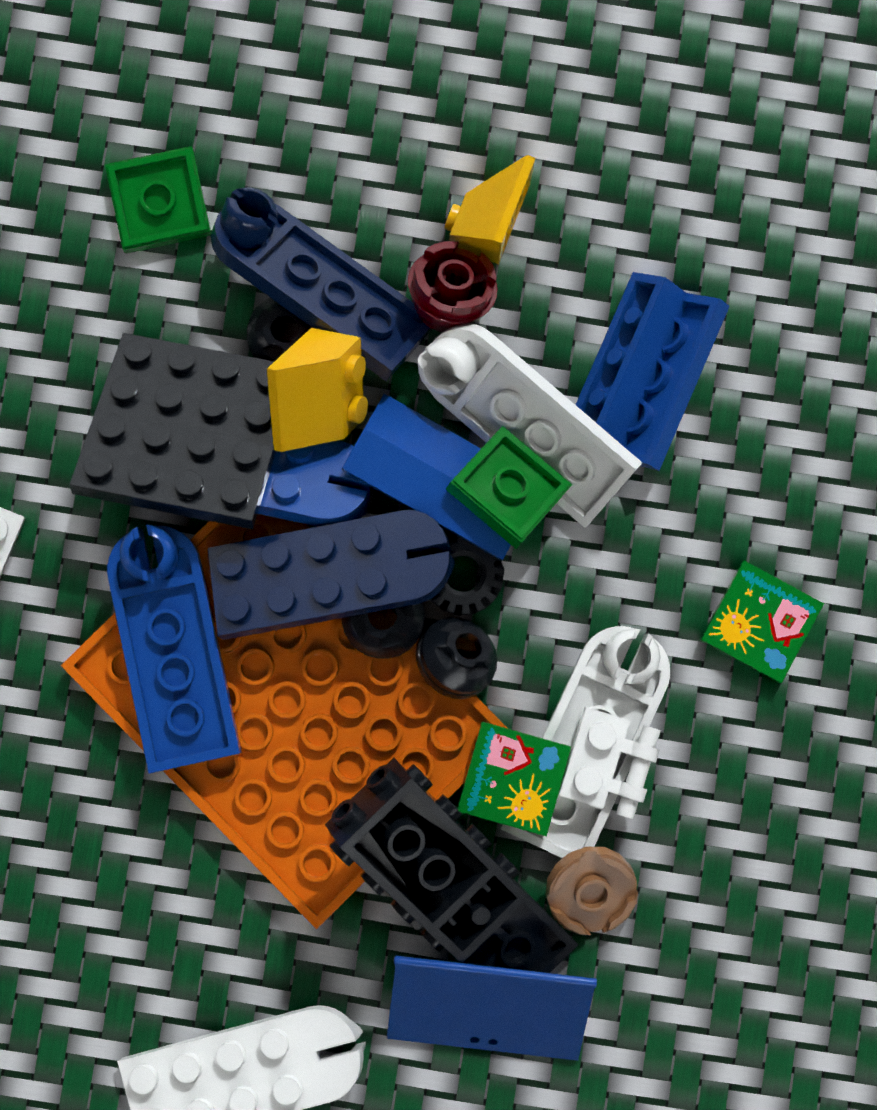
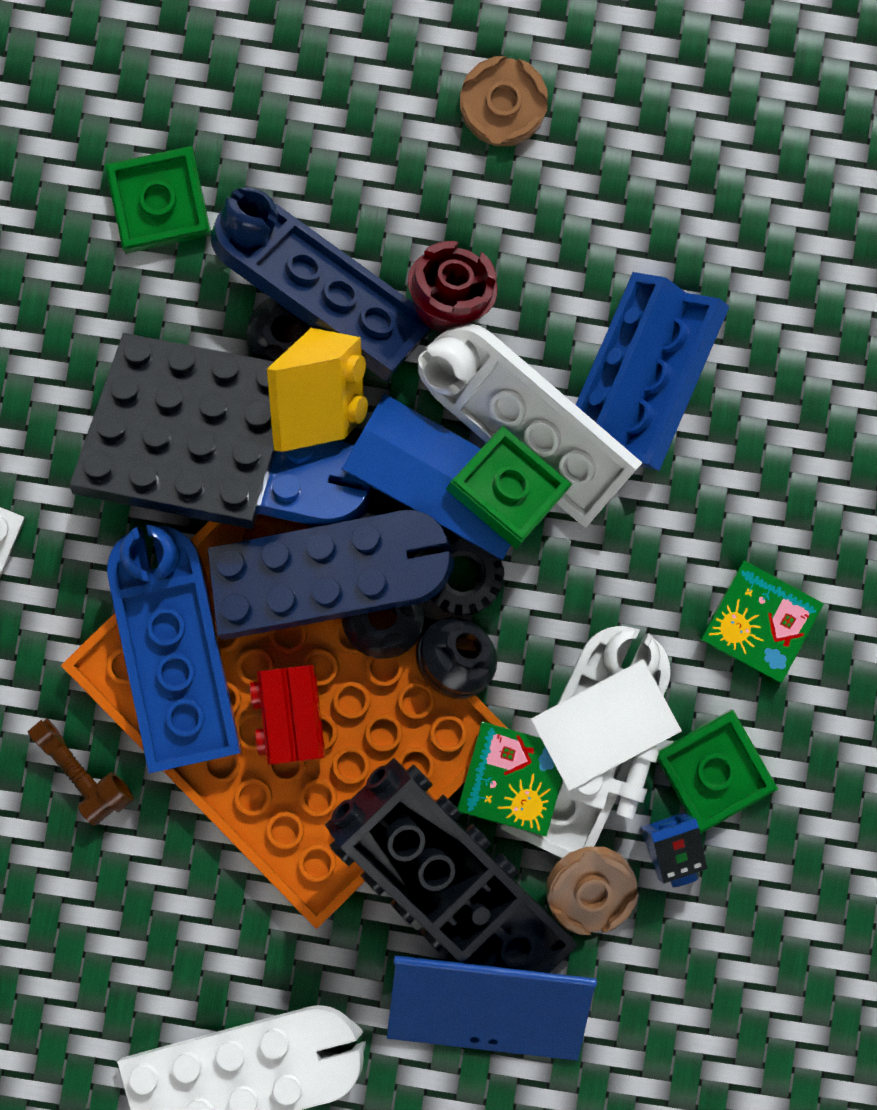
(100, 798): none -> reddish brown brick
(289, 715): none -> red brick
(491, 210): yellow slope -> none
(503, 101): none -> medium nougat tile
(606, 725): none -> white sticker
(675, 849): none -> slope
(715, 771): none -> green tile

